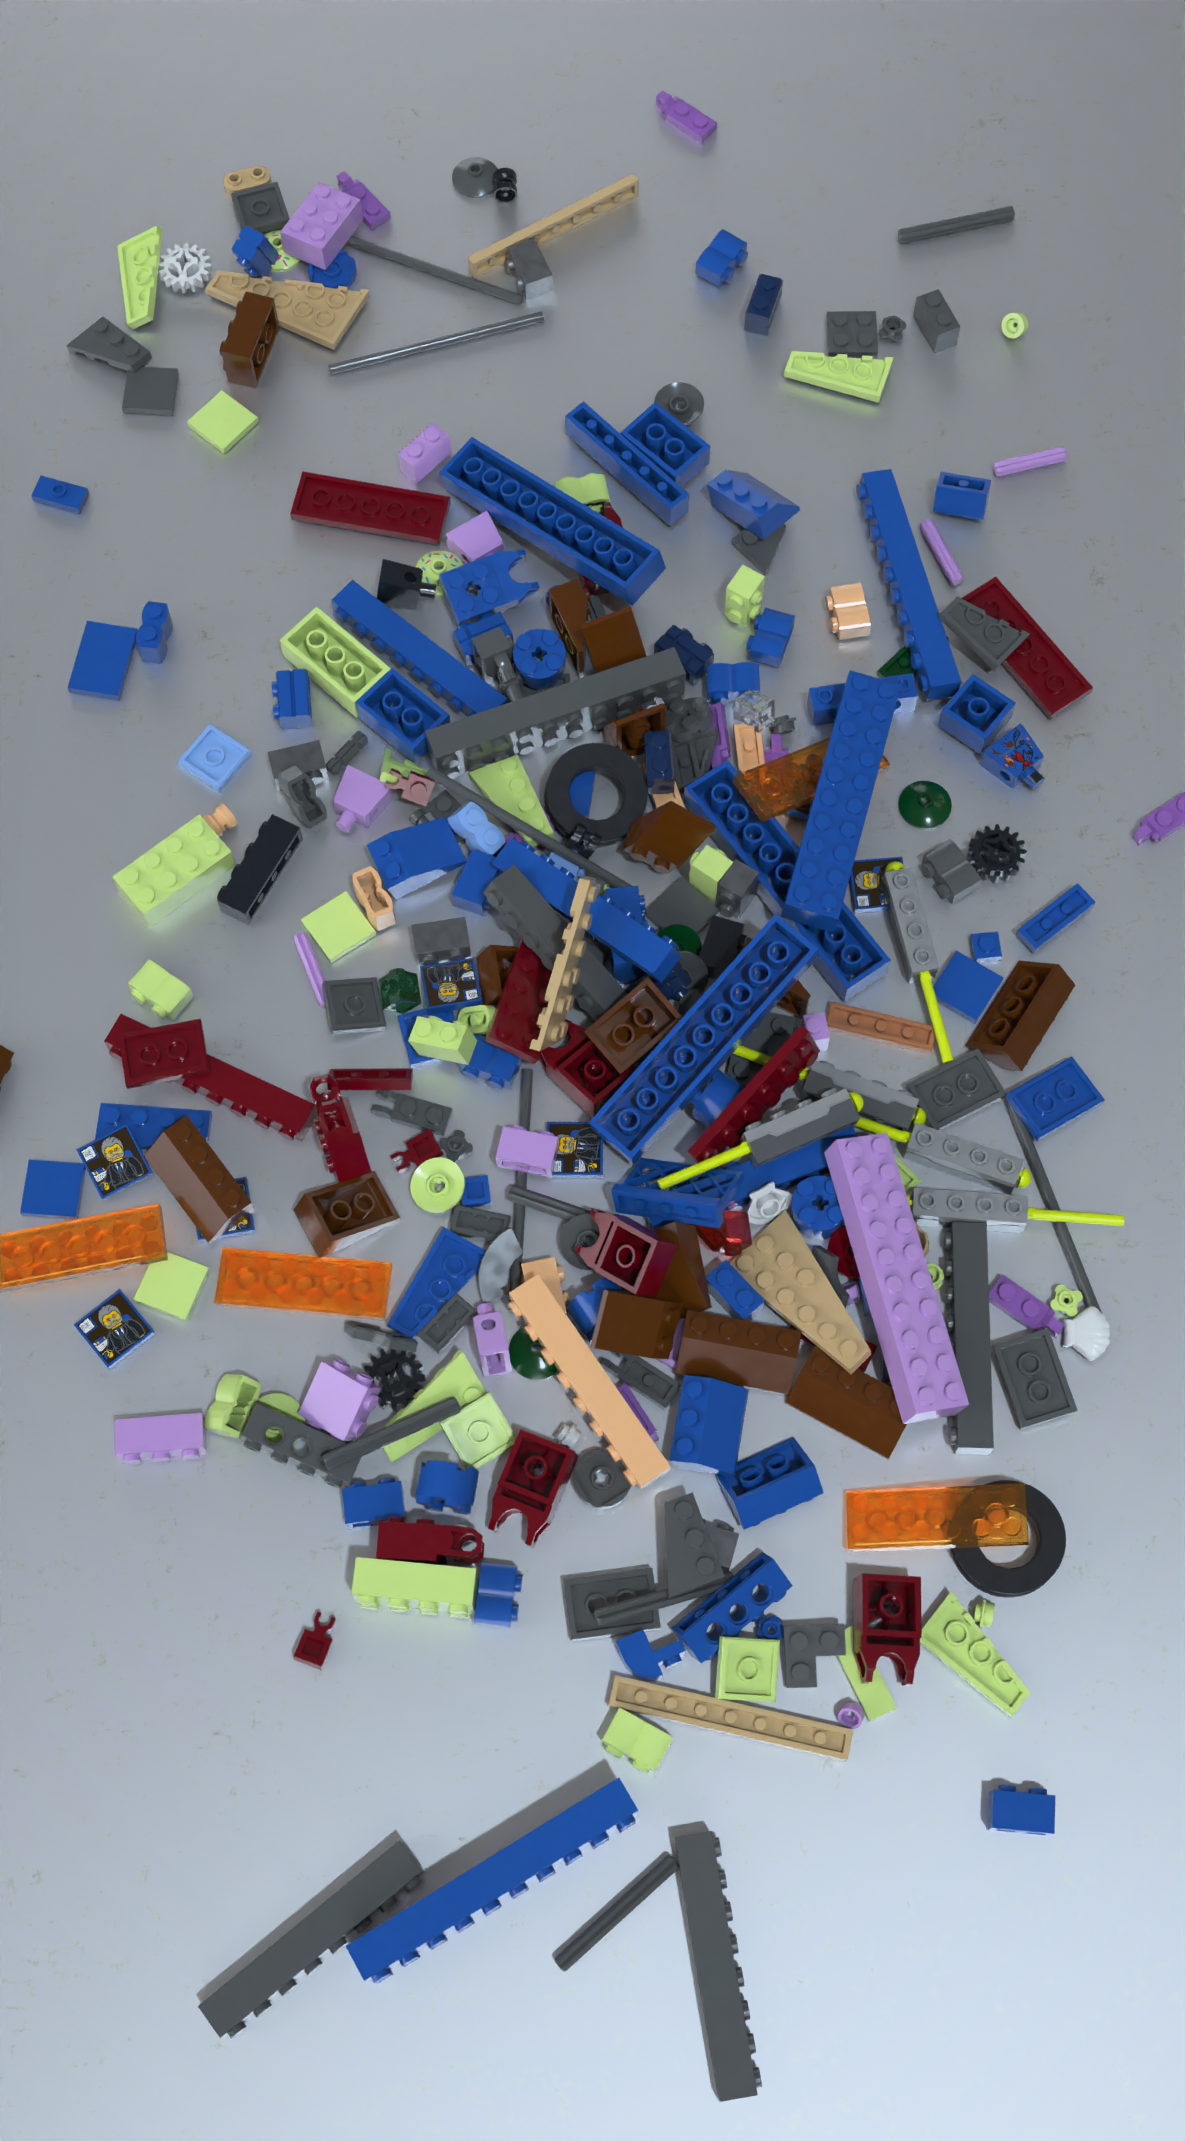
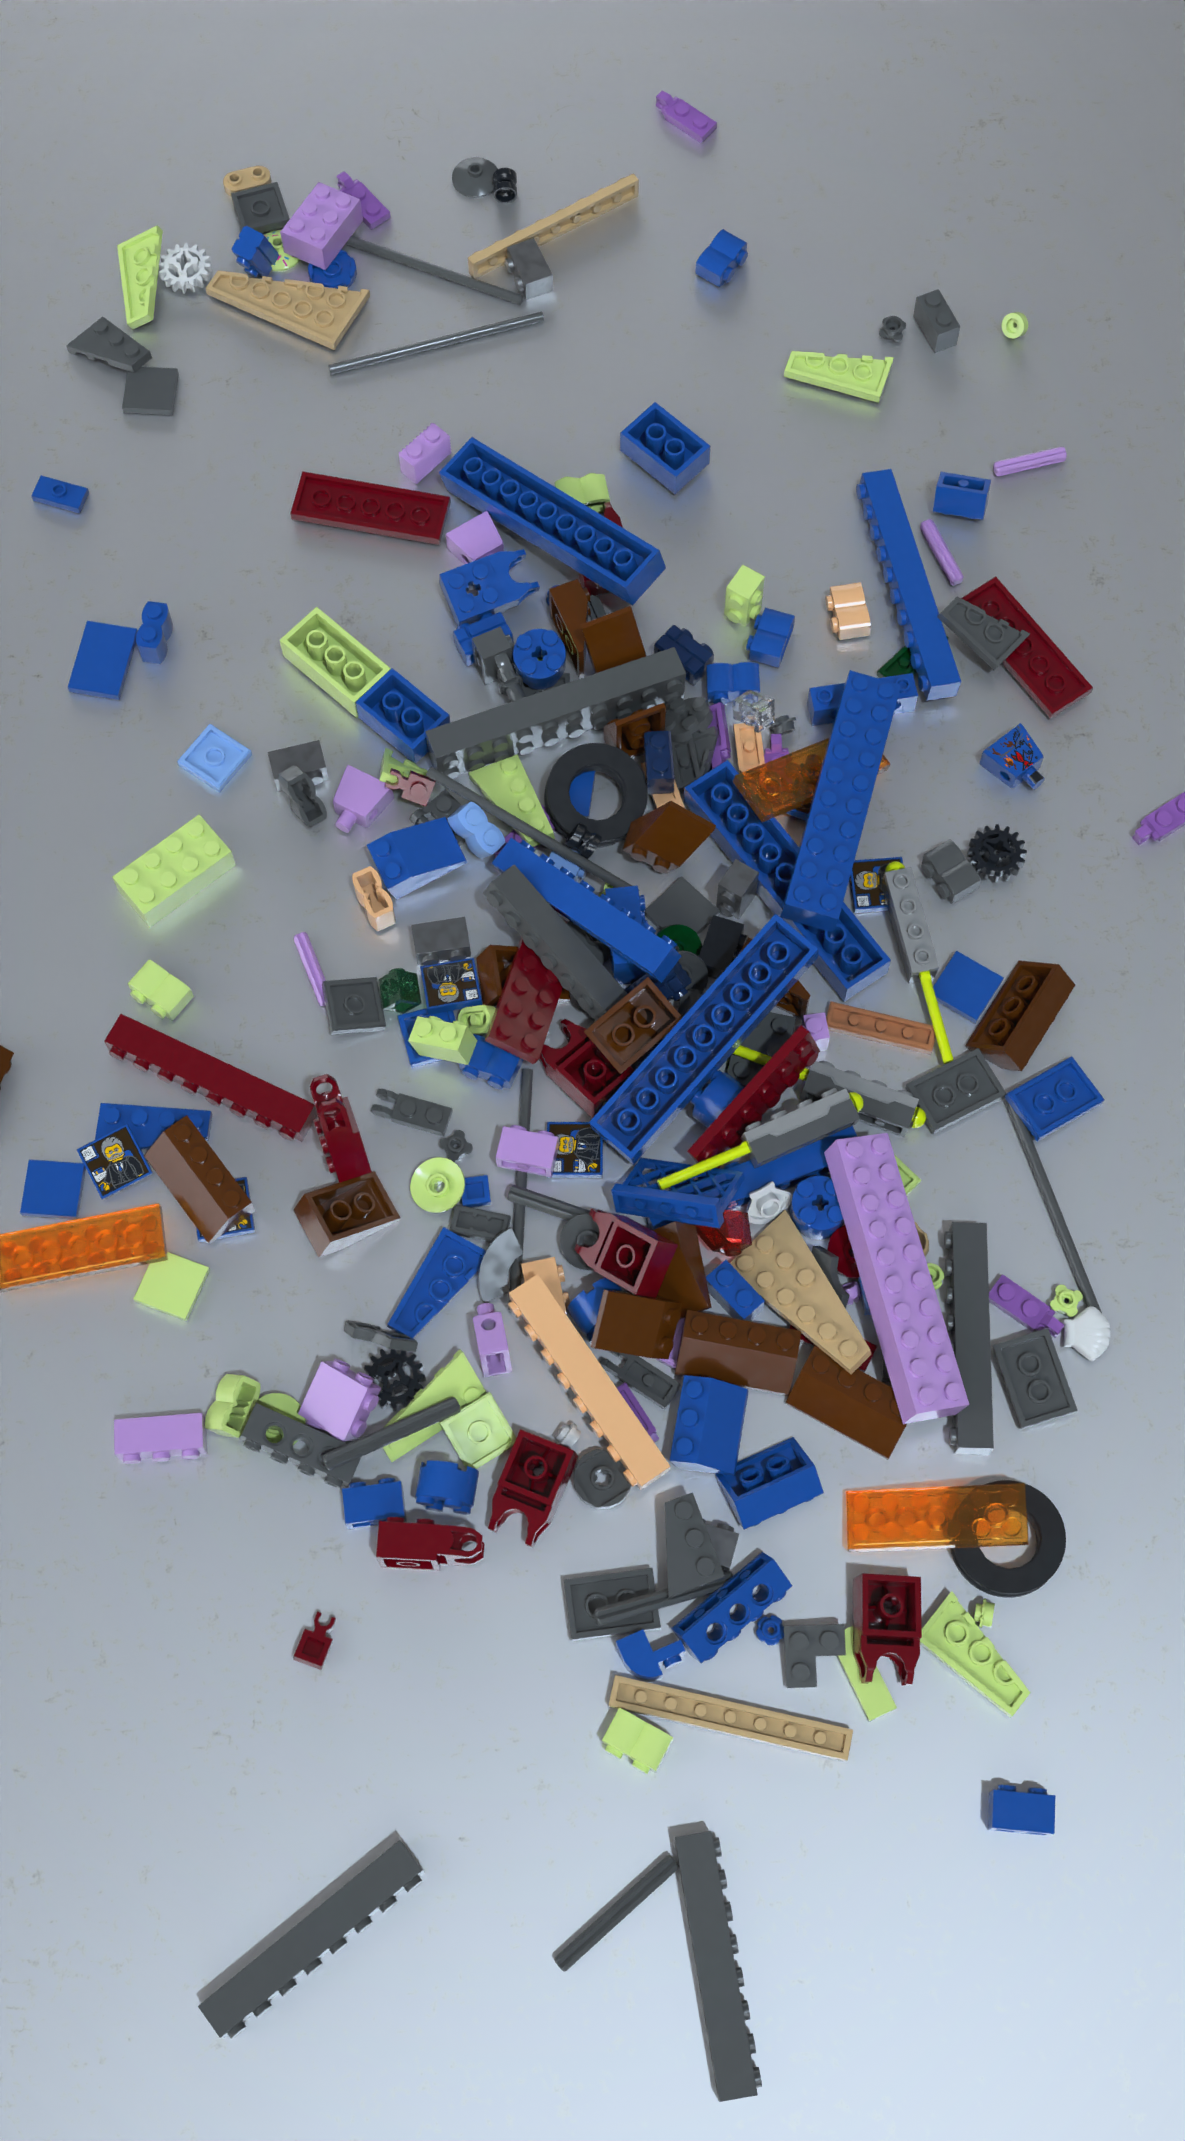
(114, 1329): tile -> none
(163, 1053): dark red tile -> none
(221, 819): light nougat wheel -> none
(222, 421): yellowish green tile -> none
(250, 339): reddish brown brick -> none
(259, 869): black brick -> none
(293, 698): blue brick -> none
(303, 1284): clear orange plate -> none
(338, 927): yellowish green tile -> none
(346, 753): dark grey axle -> none
(372, 1079): dark red tile -> none
(402, 586): black torso -> none
(414, 651): blue brick -> none
(415, 1586): yellowish green brick -> none
(419, 1150): dark red plate -> none
(434, 560): yellowish green dish -> none
(447, 1323): dark grey plate -> none
(473, 882): blue brick -> none
(491, 1881): blue brick -> none
(496, 1595): blue brick -> none
(525, 1361): dark green dish -> none
(565, 968): tan wing -> none
(627, 463): blue brick -> none
(681, 396): dark grey dish -> none
(708, 870): yellowish green brick -> none
(747, 1669): yellowish green tile -> none
(750, 502): blue slope -> none
(757, 550): dark grey wing -> none
(763, 304): dark blue brick -> none
(847, 1721): lavender hinge -> none
(852, 333): dark grey plate -> none
(922, 814): dark green dish -> none
(956, 224): dark grey axle -> none
(957, 1156): light grey piece -> none
(976, 714): blue brick -> none
(985, 947): blue plate -> none
(999, 1211): light grey piece -> none
(1055, 918): blue plate -> none

